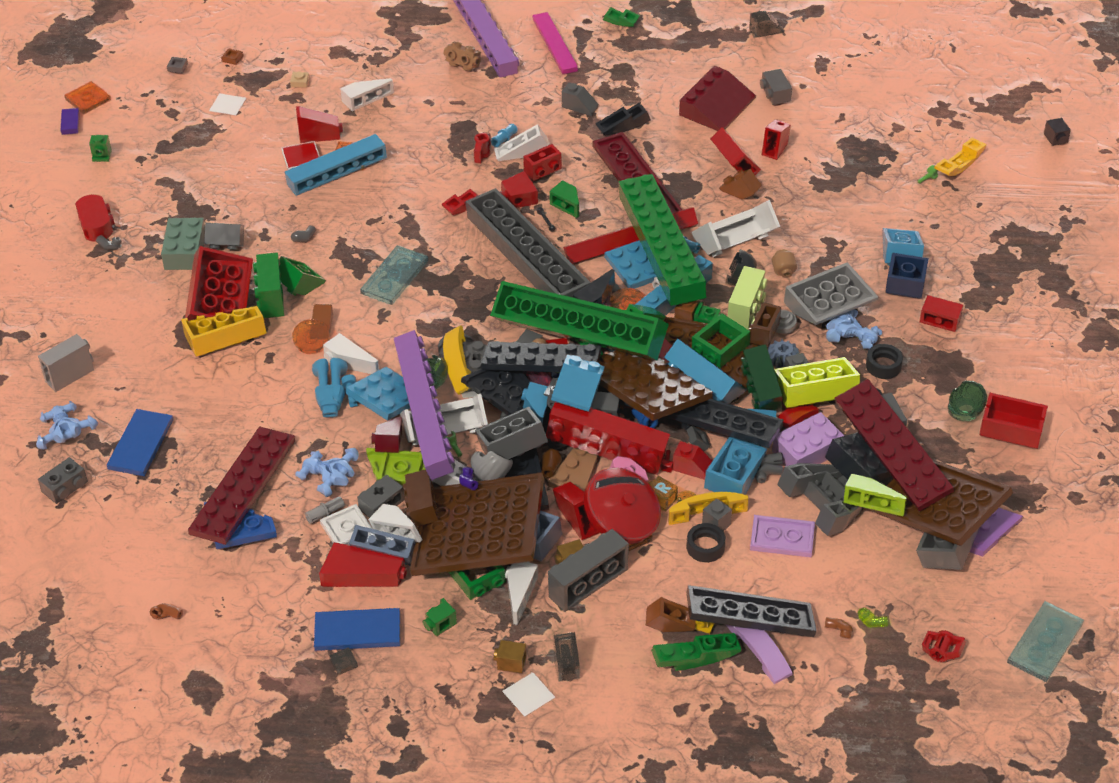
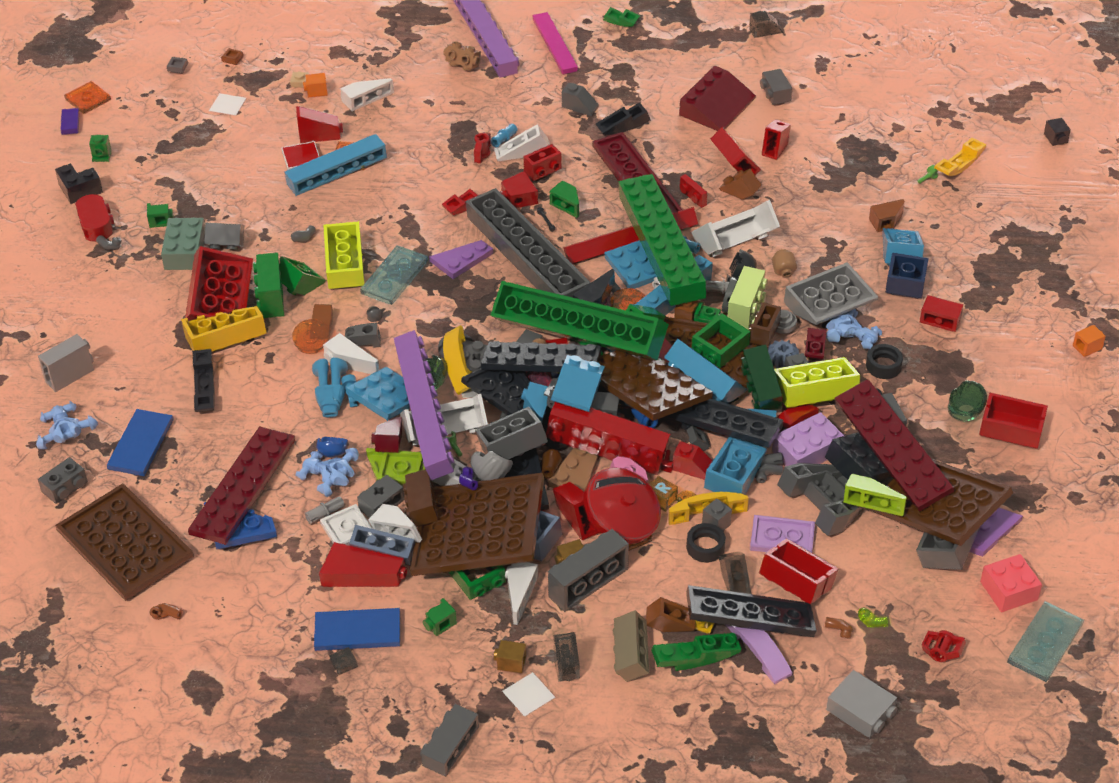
(78, 184): none -> black brick
(124, 541): none -> reddish brown plate
(158, 215): none -> green brick
(203, 380): none -> black slope
(315, 85): none -> orange brick
(331, 446): none -> blue hair
(343, 255): none -> neon yellow brick
(364, 334): none -> dark grey leg
(373, 314): none -> dark grey hinge
(449, 739): none -> dark grey brick
(462, 258): none -> medium lavender wing
(631, 646): none -> dark tan brick
(693, 190): none -> red plate
(716, 286): none -> light grey axle
(733, 281): none -> dark grey tile
(735, 572): none -> clear smoke slope
(798, 571): none -> red piece
(815, 343): none -> dark red slope
(862, 704): none -> light grey brick
(886, 214): none -> dark orange slope
(1011, 583): none -> coral brick
(1089, 340): none -> orange brick

